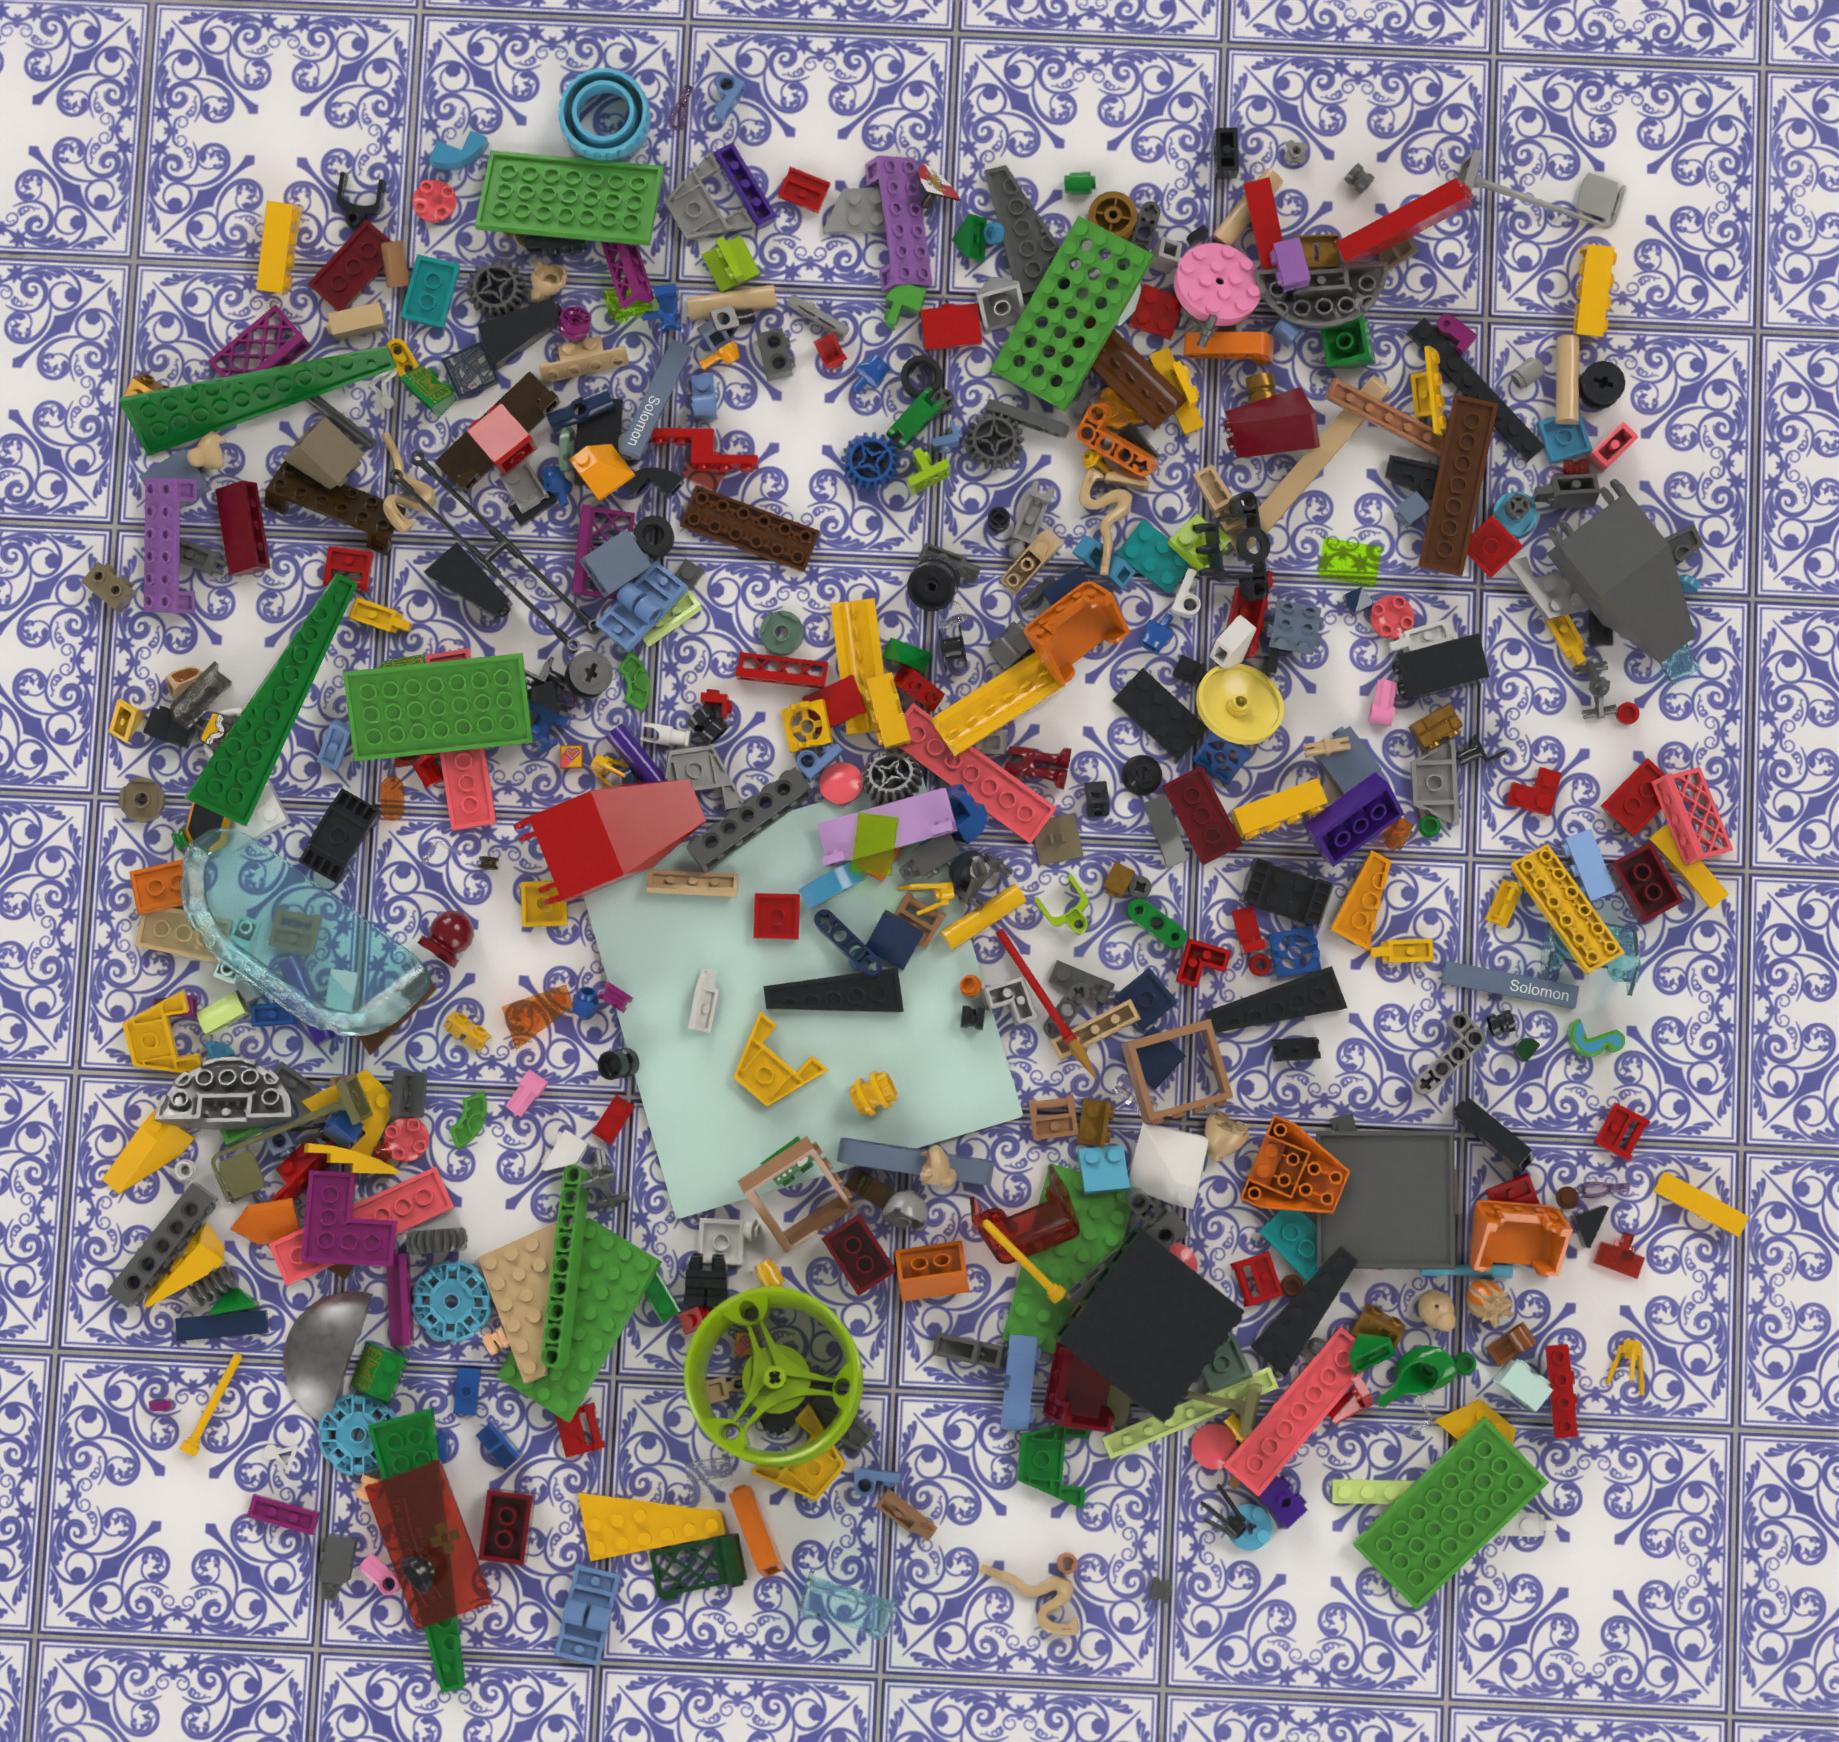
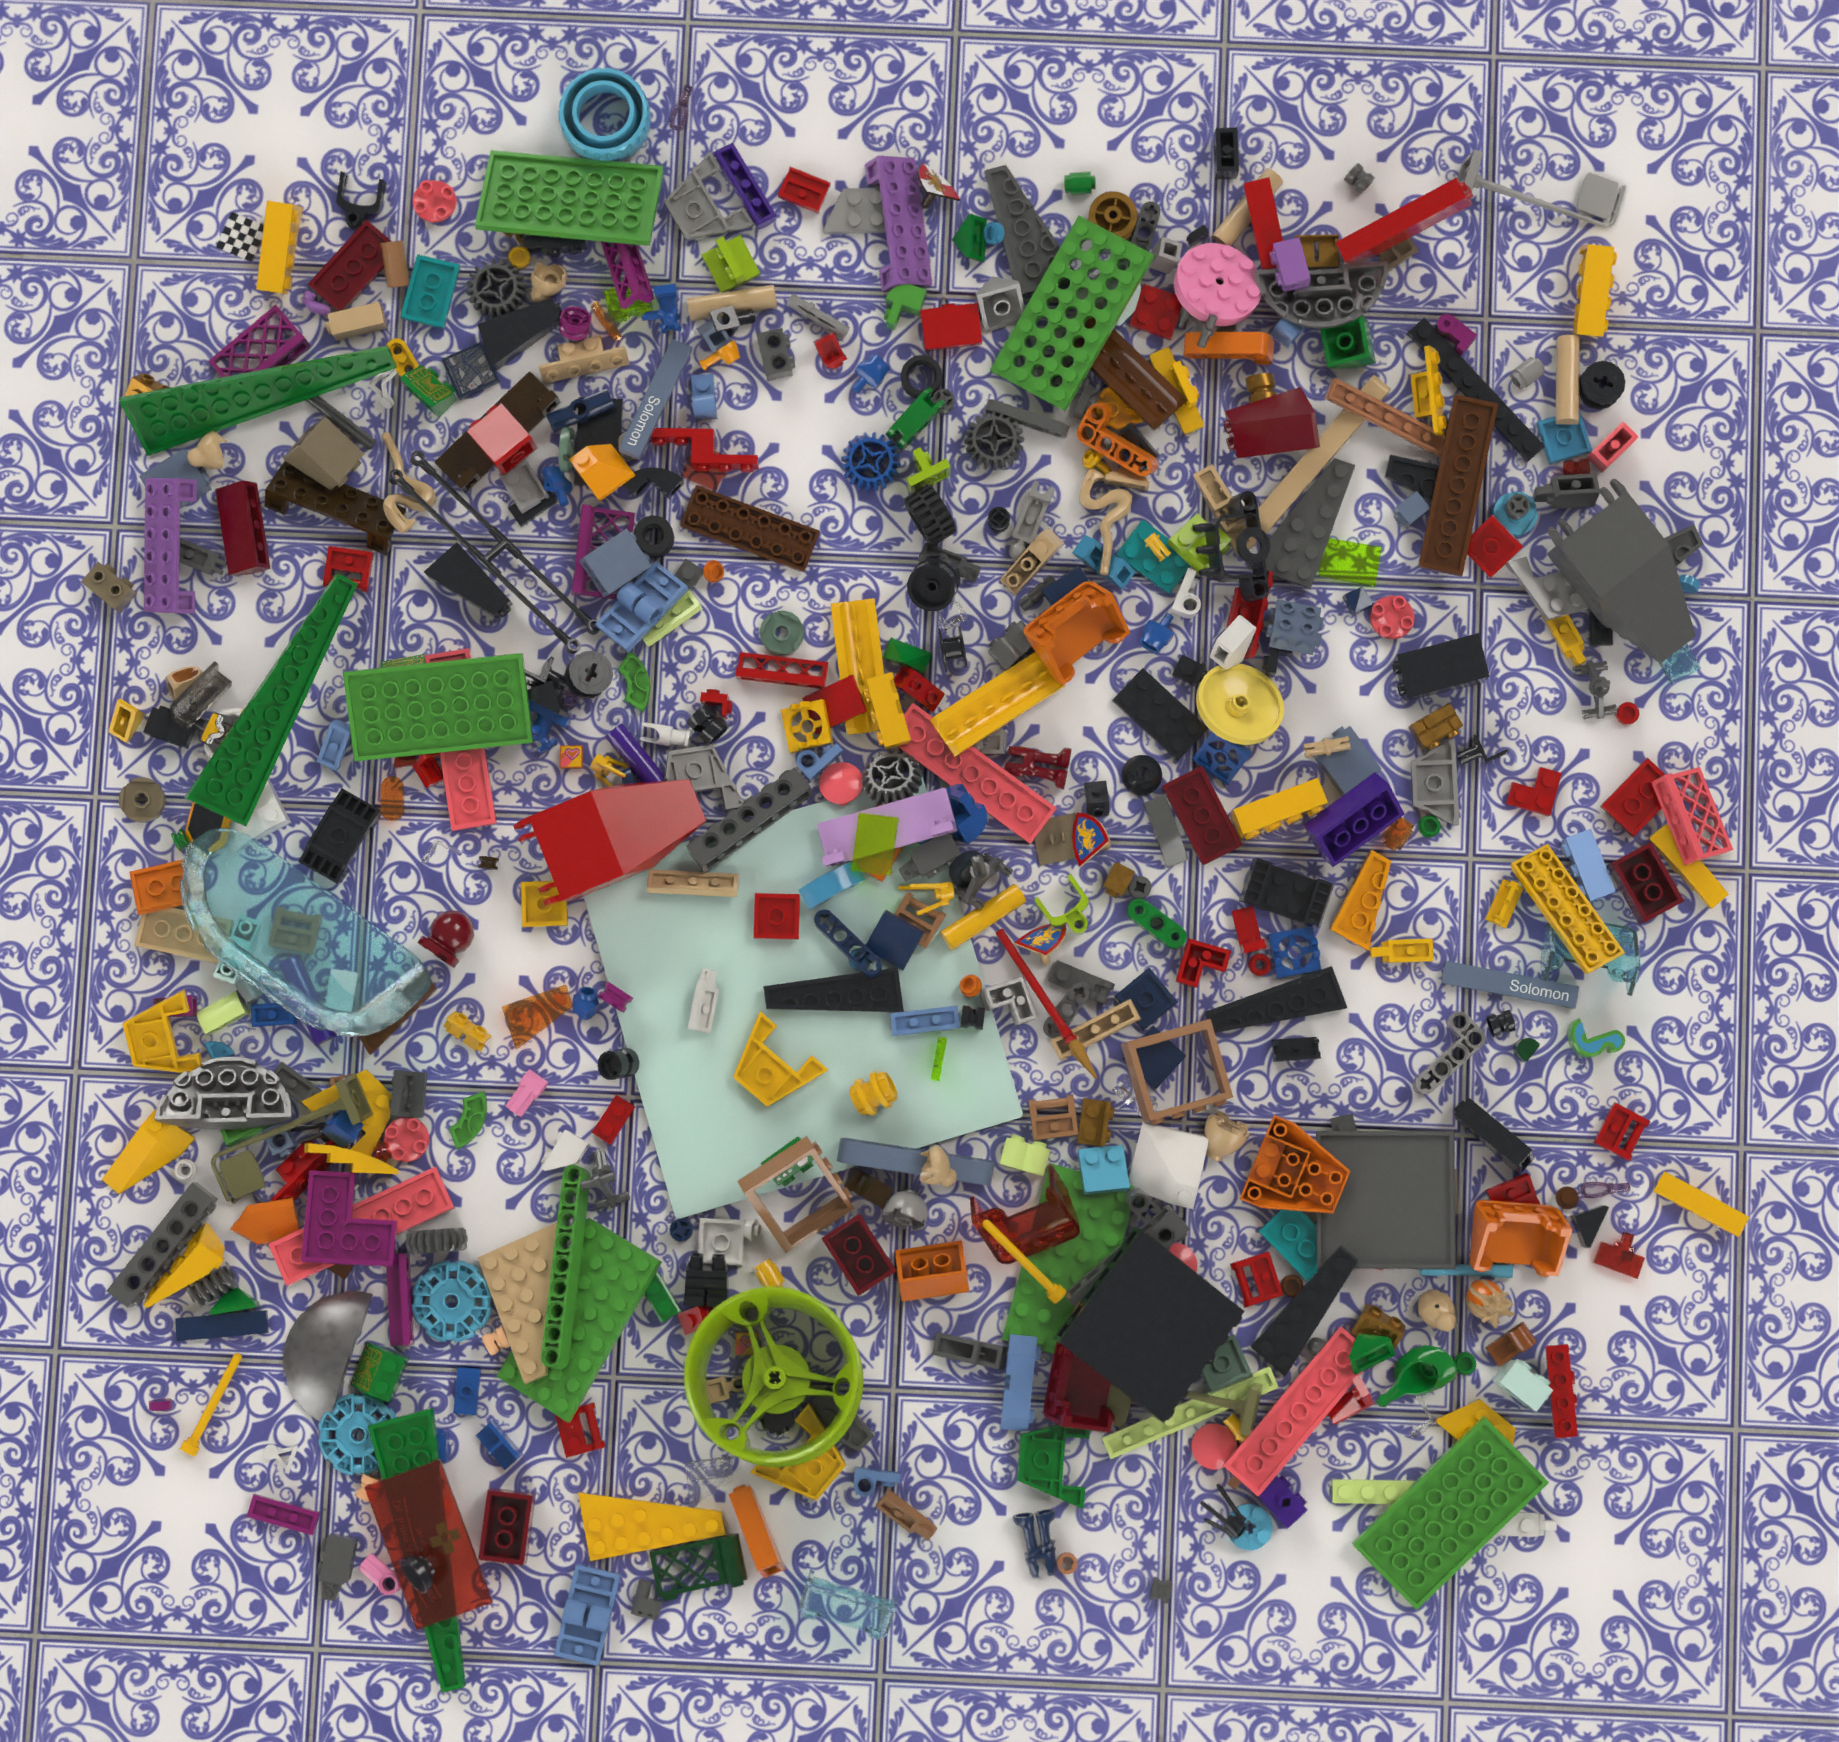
(241, 236): none -> sticker
(315, 307): none -> medium lavender arm
(378, 616): yellow hinge -> none
(451, 158): dark azure brick -> none
(519, 257): none -> yellow tile
(605, 321): none -> clear orange tile
(644, 1603): none -> dark grey piece
(678, 1231): none -> dark blue wheel
(713, 571): none -> orange plate
(730, 97): medium blue plate -> none
(925, 1020): none -> medium blue plate
(930, 515): none -> black tyre
(939, 1057): none -> clear neon green tile
(945, 443): medium blue bracket -> none
(1025, 1156): none -> yellowish green brick
(1043, 940): none -> shield
(1046, 1549): none -> dark blue piece
(1064, 1593): tan animal -> none
(1088, 837): none -> shield
(1156, 545): none -> yellow pin
(1290, 156): light grey plate -> none
(1304, 534): none -> dark grey wing
(1382, 709): bright pink piece -> none
(1422, 637): white hinge -> none
(1633, 1352): yellow plant -> none

